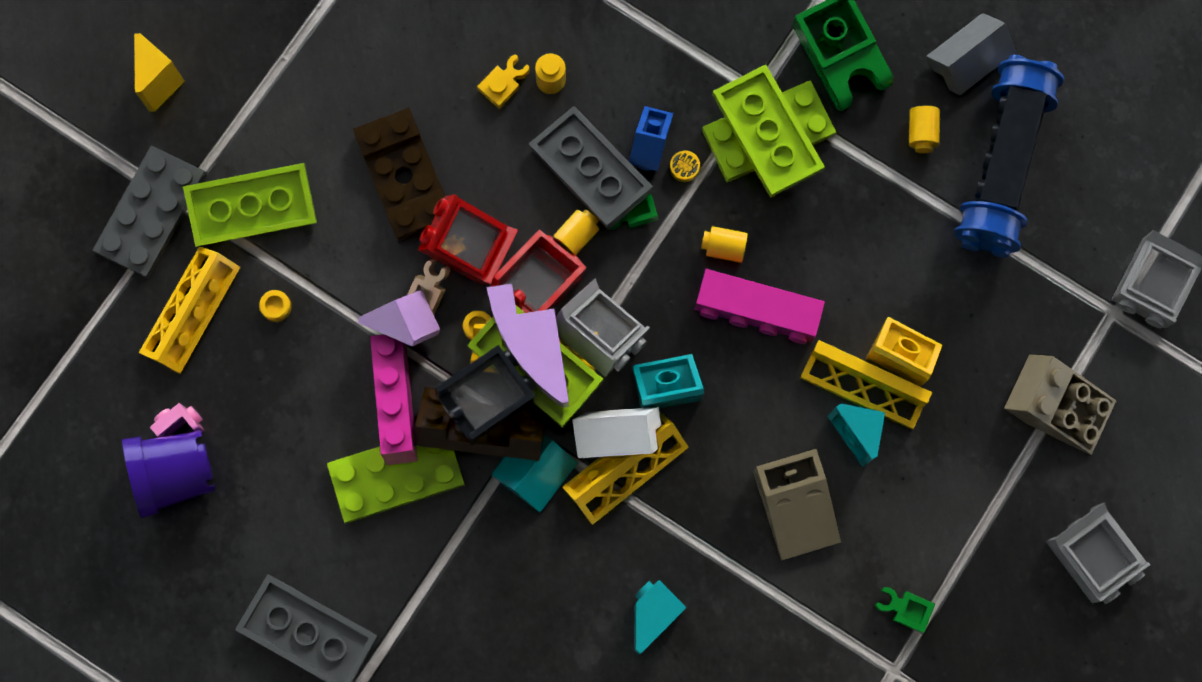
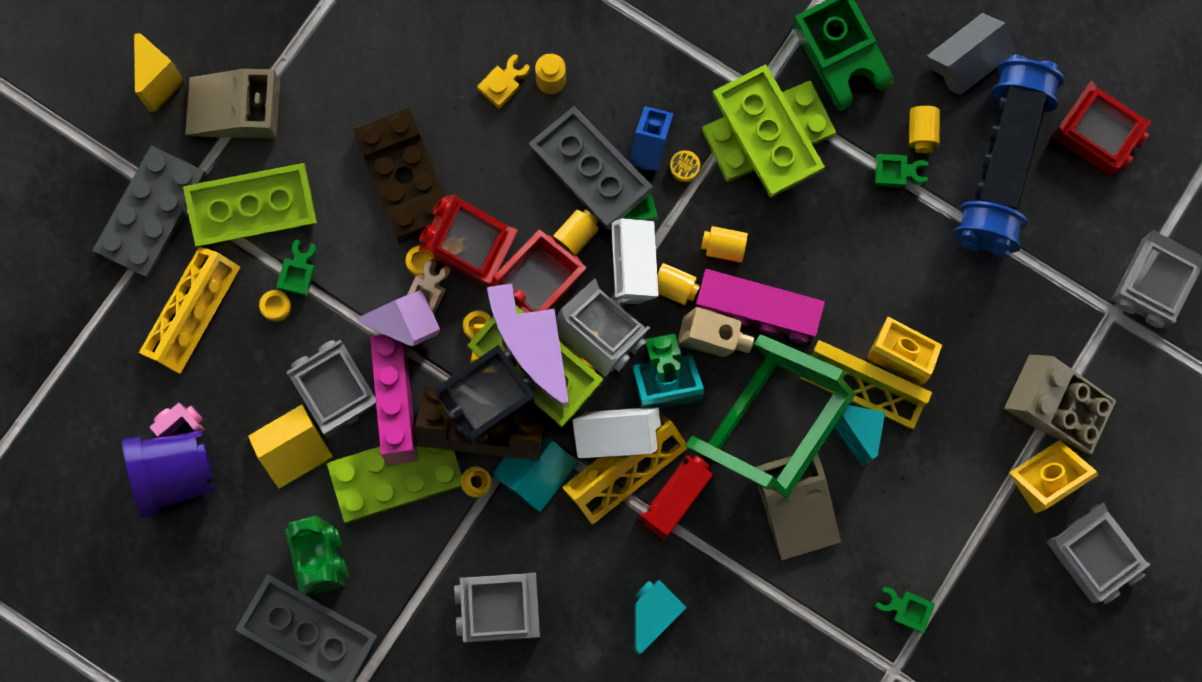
(234, 104): none -> dark tan slope
(290, 447): none -> yellow slope
(297, 273): none -> green plate
(315, 555): none -> green brick
(332, 387): none -> window
(416, 260): none -> yellow tile
(484, 482): none -> yellow plate
(498, 608): none -> window
(634, 260): none -> white piece
(664, 355): none -> green plate
(676, 284): none -> yellow brick
(676, 496): none -> red window
(701, 333): none -> tan torso
(803, 366): none -> green piece
(894, 171): none -> green plate
(1051, 476): none -> yellow slope
(1102, 130): none -> red window

